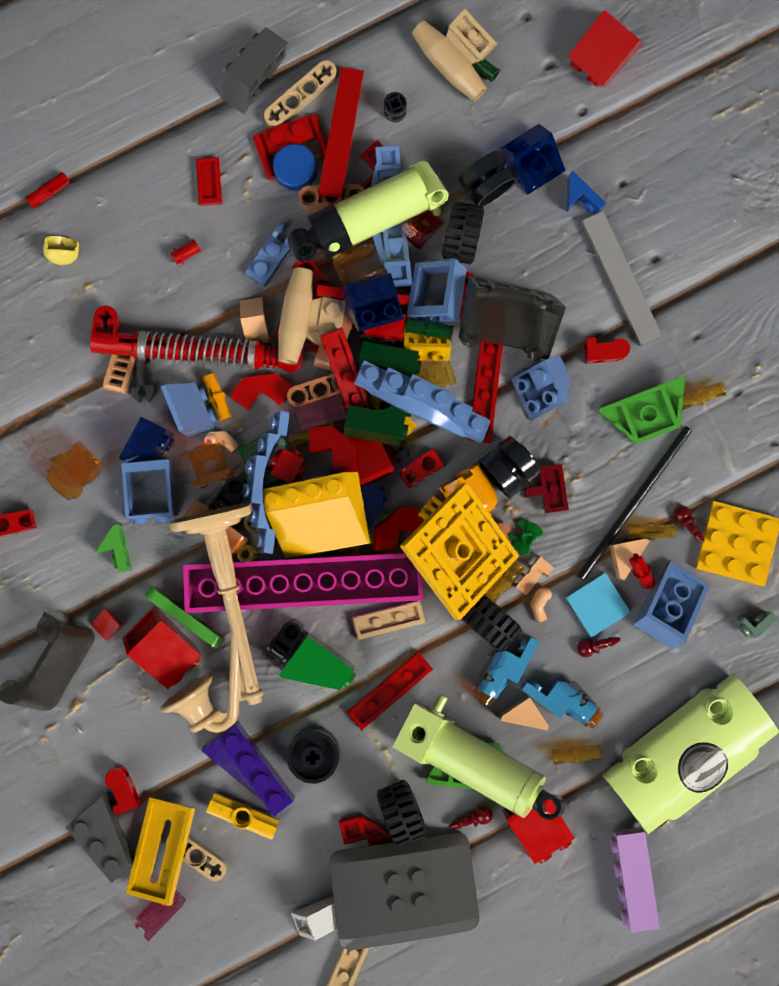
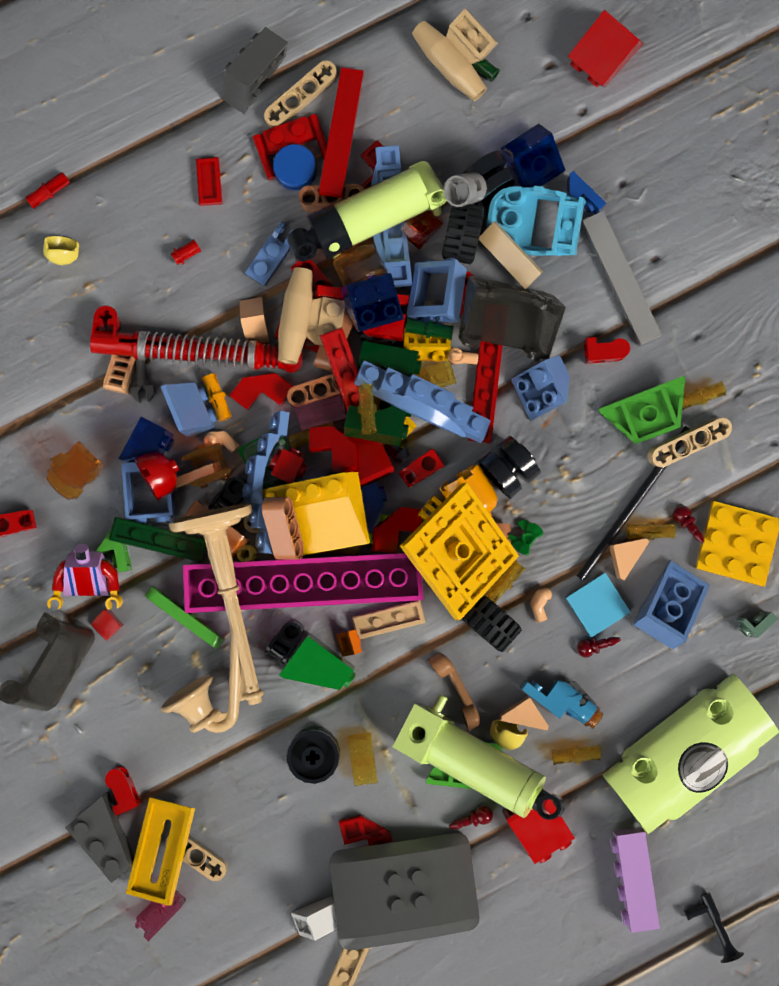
(85, 575): none -> torso
(157, 540): none -> dark green tile
(158, 473): none -> red cylinder
(161, 648): red slope -> none
(198, 473): none -> medium nougat tile
(228, 810): yellow piece -> none
(247, 764): dark purple wedge -> none
(282, 528): none -> nougat beam
(349, 643): none -> orange plate
(362, 759): none -> clear yellow slope
(367, 409): none -> clear yellow pin
(389, 690): red tile -> none
(394, 112): black wheel -> none
(401, 813): black tyre -> none
(444, 667): none -> medium nougat piece
(457, 356): none -> light nougat arm
(465, 189): none -> light grey wheel
(500, 668): dark azure plate -> none
(507, 735): none -> light yellow hair
(510, 255): none -> tan tile
(516, 213): none -> medium azure slope
(529, 579): light nougat piece -> none
(551, 488): dark red plate -> none
(642, 571): red axle -> none
(690, 443): none -> tan beam
(709, 907): none -> black piece

